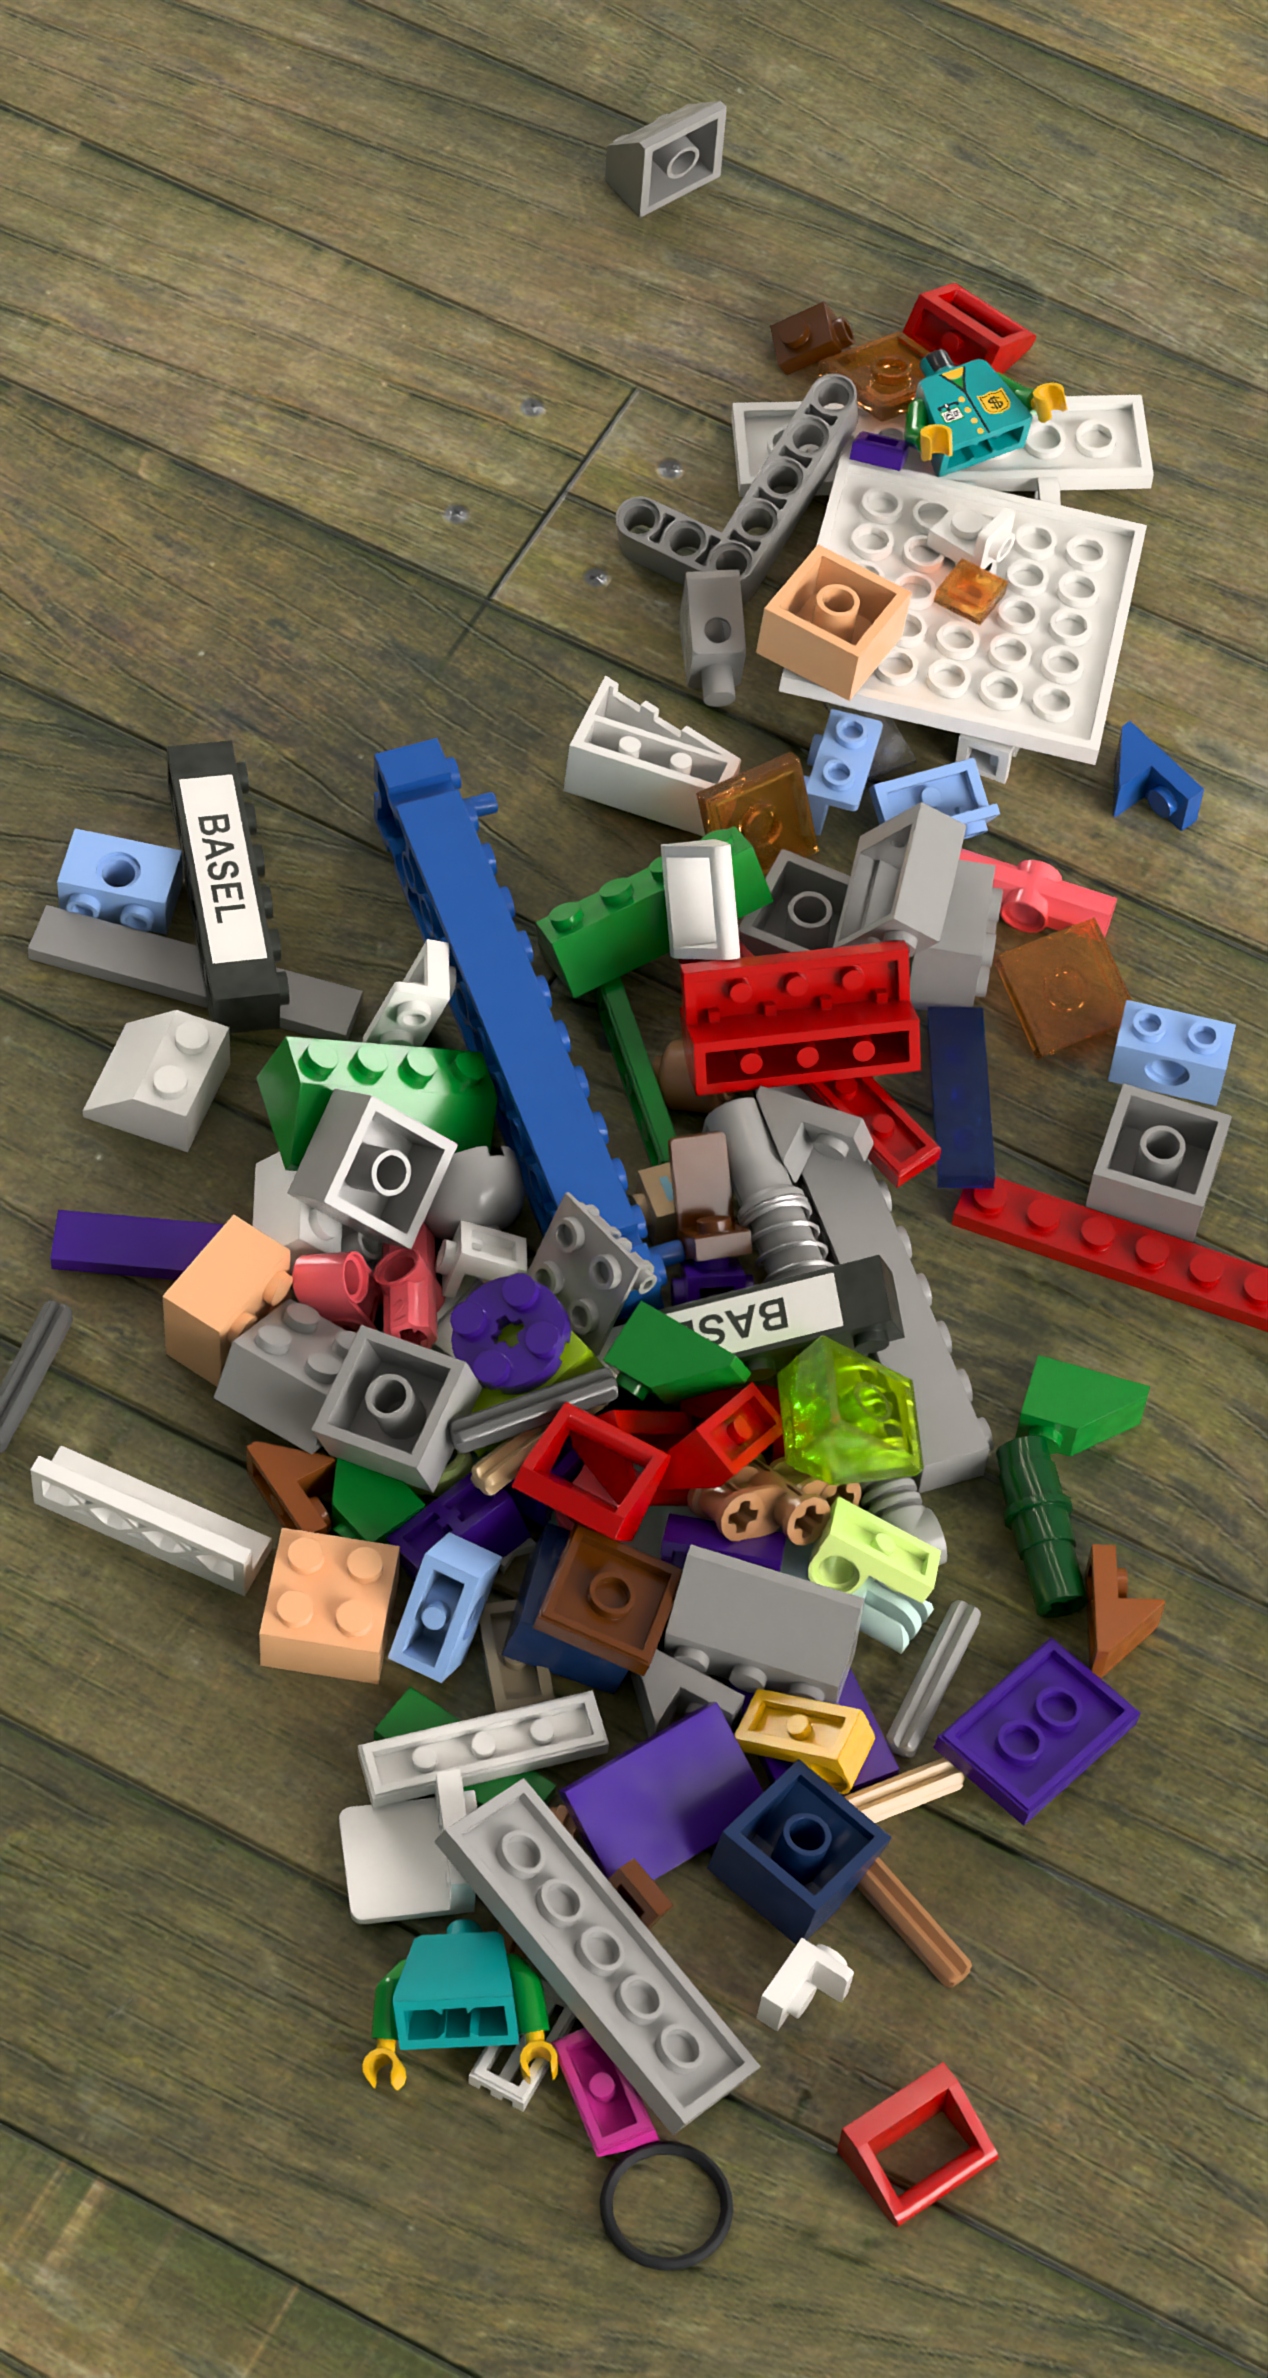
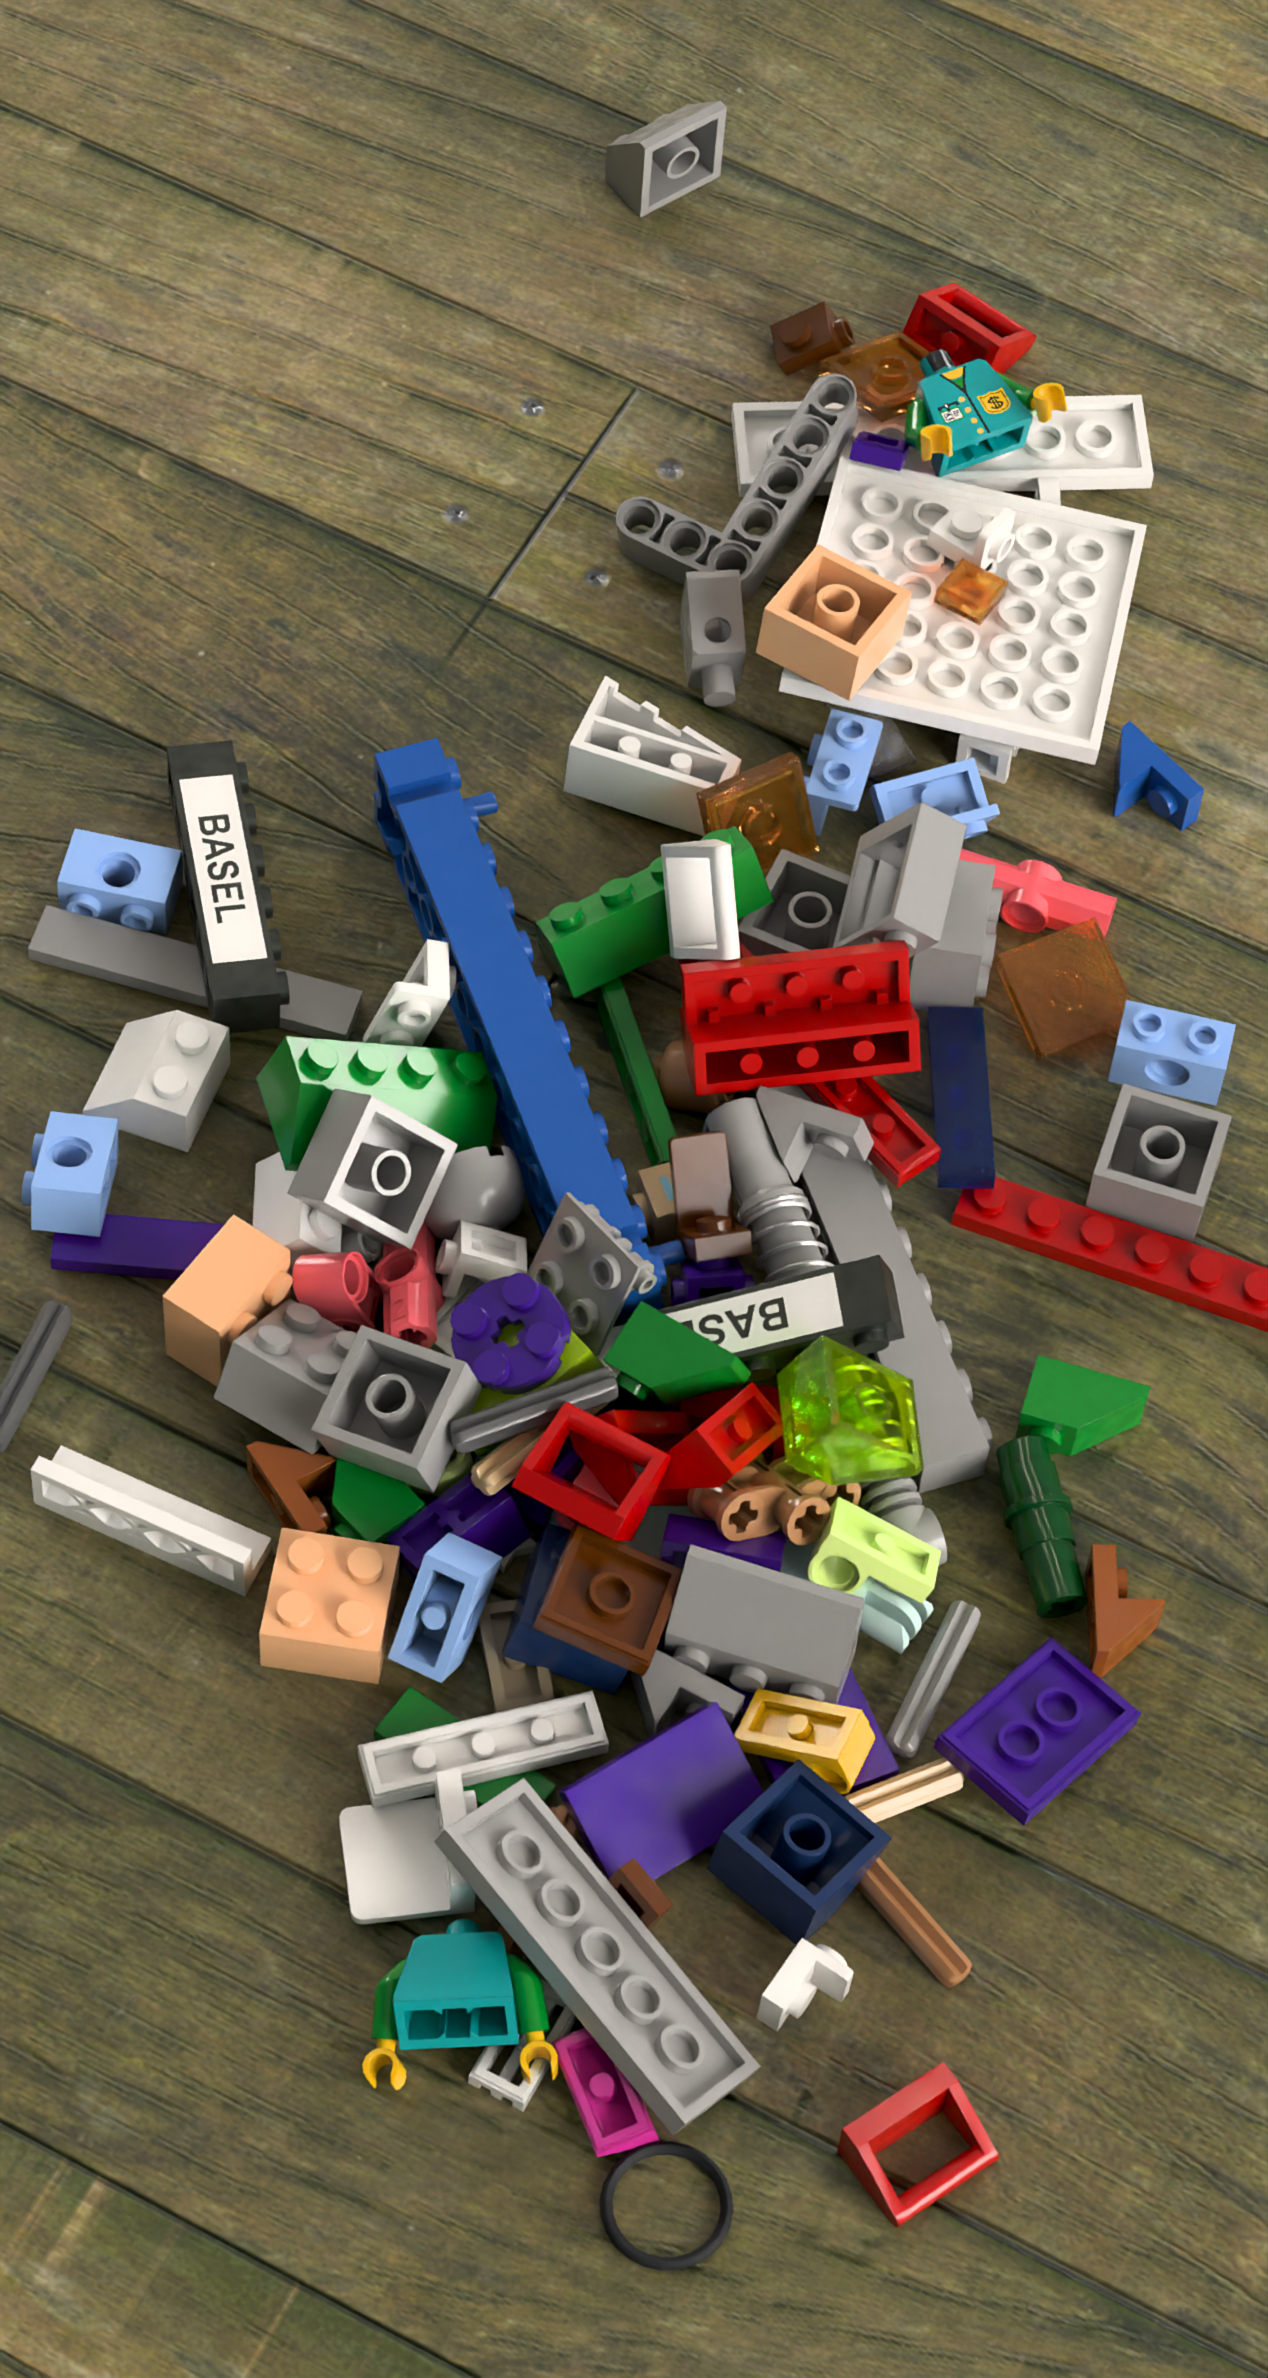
(72, 1173): none -> light blue brick

